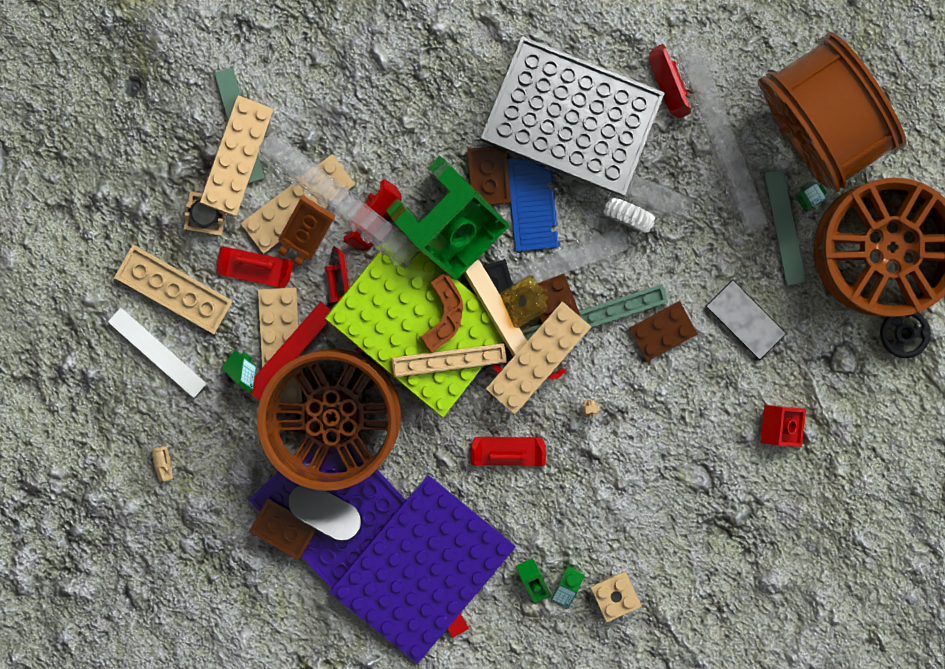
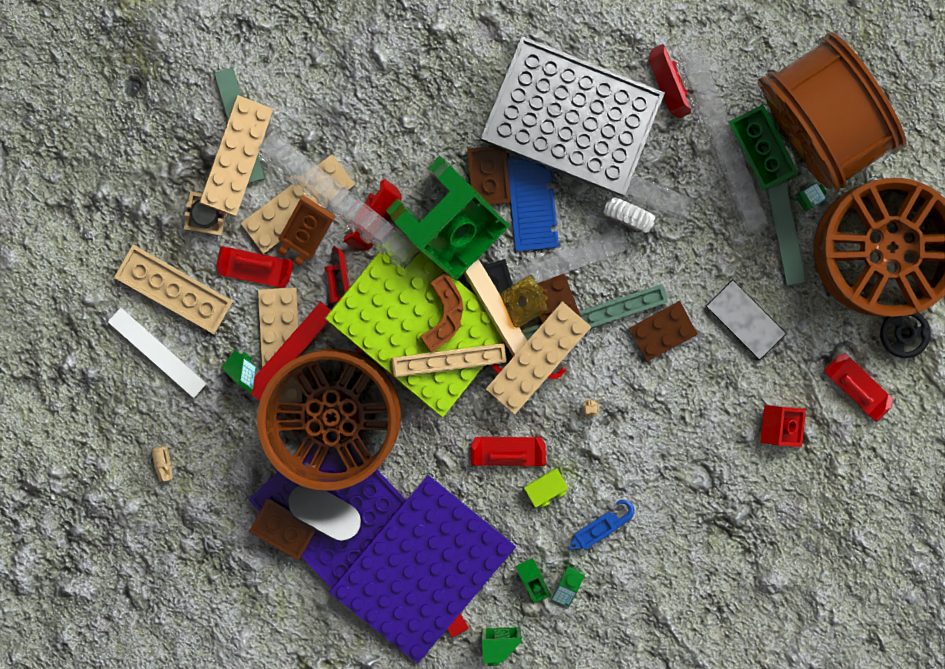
(499, 644): none -> green slope
(546, 487): none -> lime brick
(601, 527): none -> blue plate
(616, 596): tan piece -> none
(763, 148): none -> green slope
(859, 386): none -> red piece

